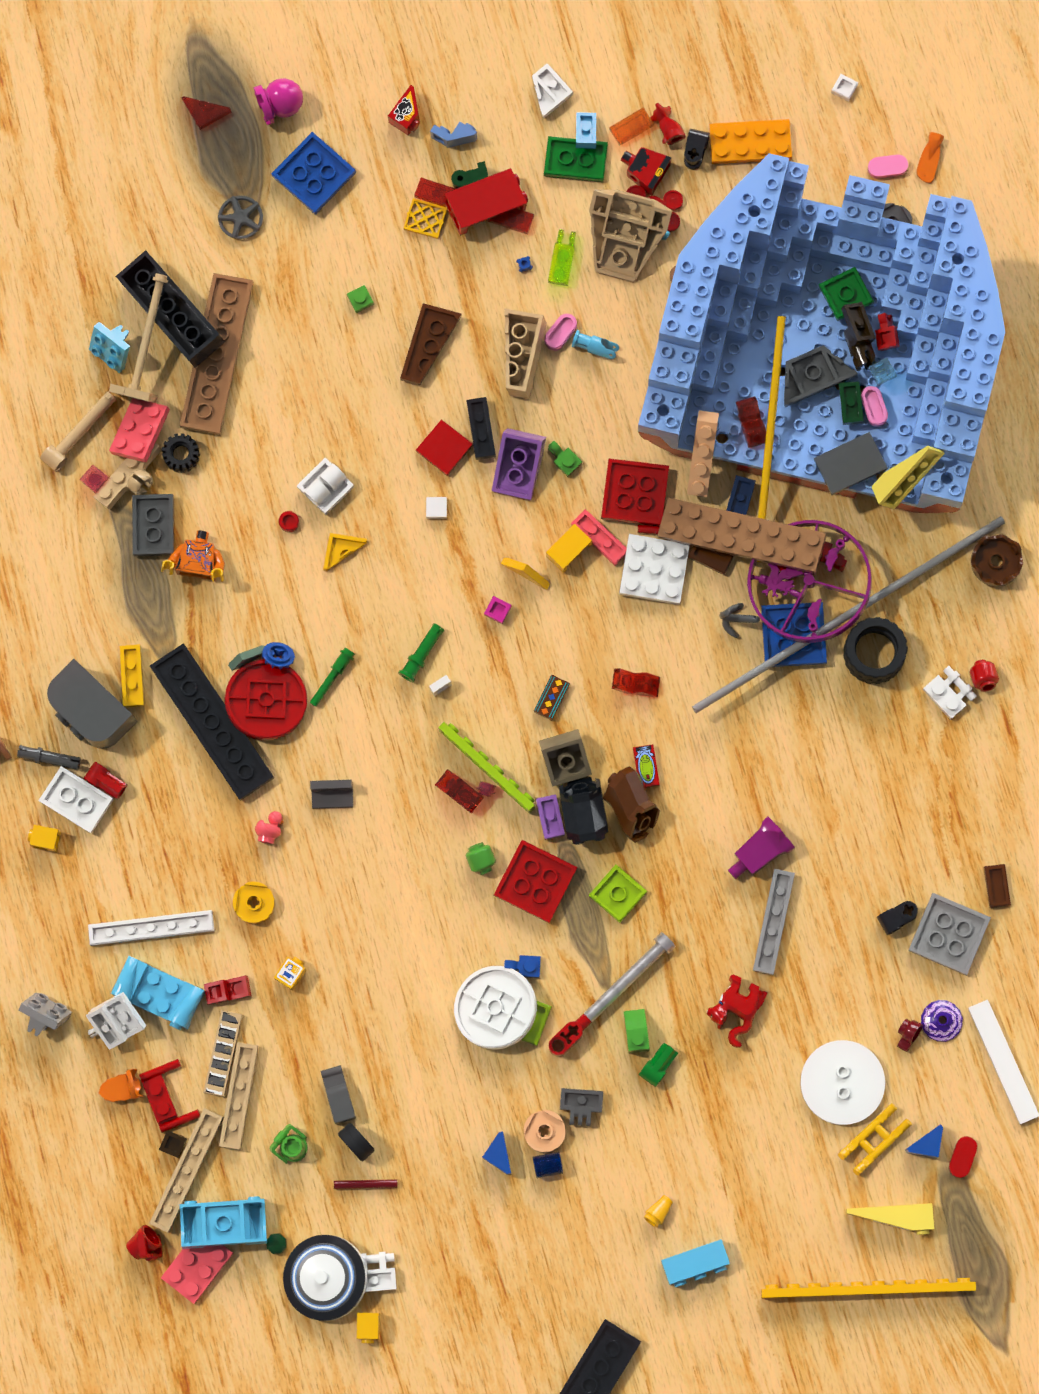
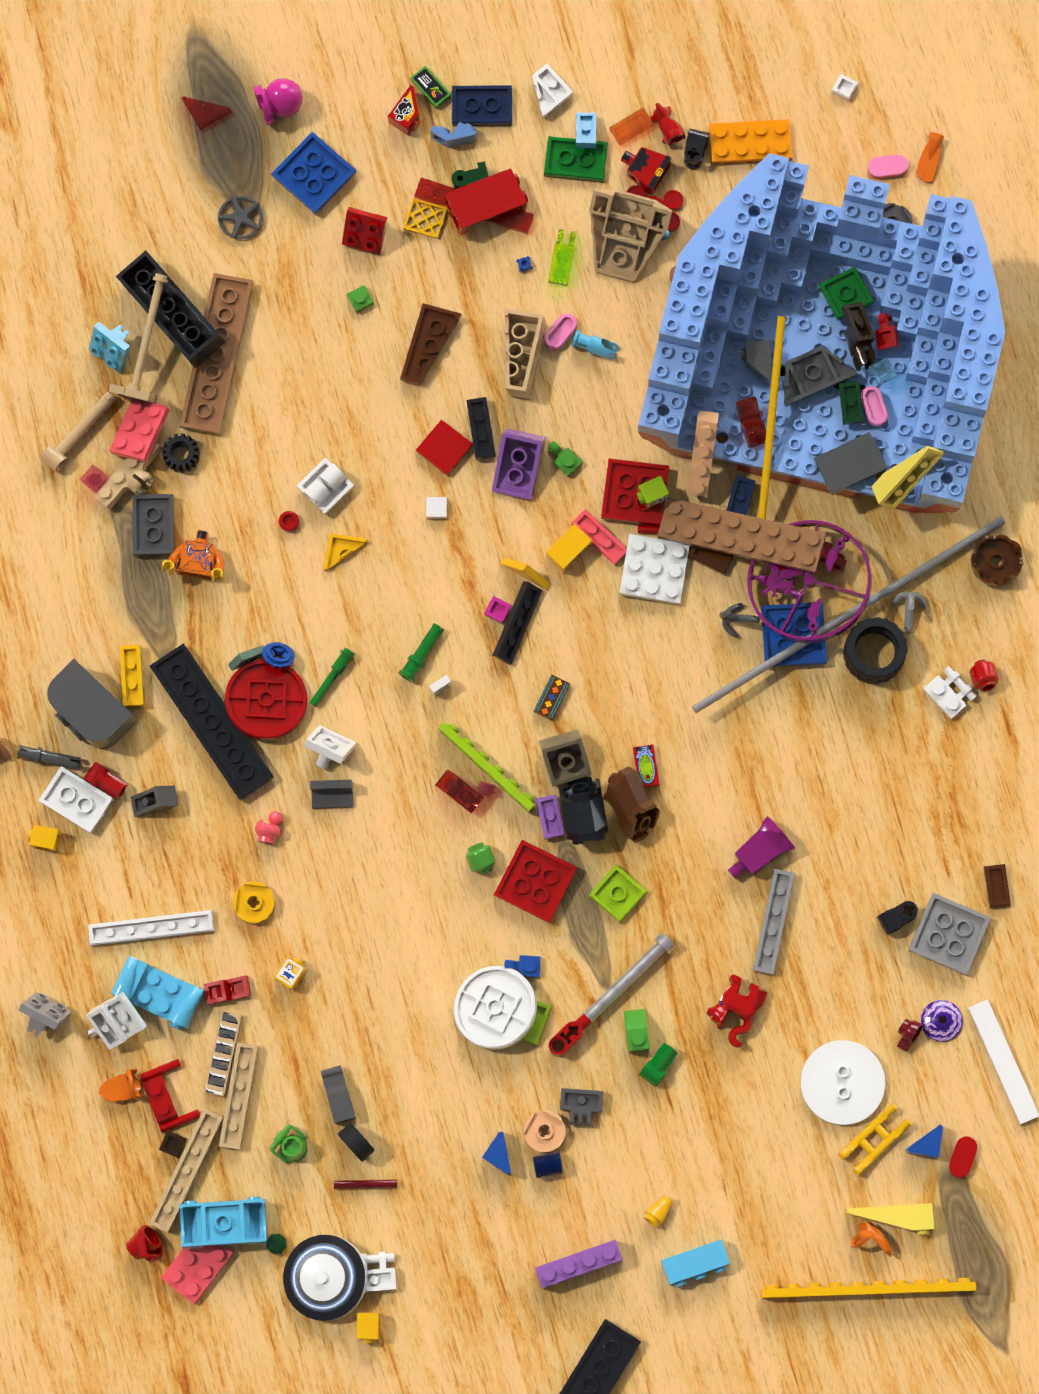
(154, 800): none -> dark grey slope
(329, 746): none -> white tile
(364, 230): none -> red plate
(430, 87): none -> tile
(482, 105): none -> dark blue tile
(517, 622): none -> black plate
(578, 1264): none -> medium lavender brick
(636, 683): clear red slope -> none
(652, 492): none -> lime brick
(758, 359): none -> dark grey slope
(869, 1231): none -> orange piece
(910, 599): none -> light grey piece

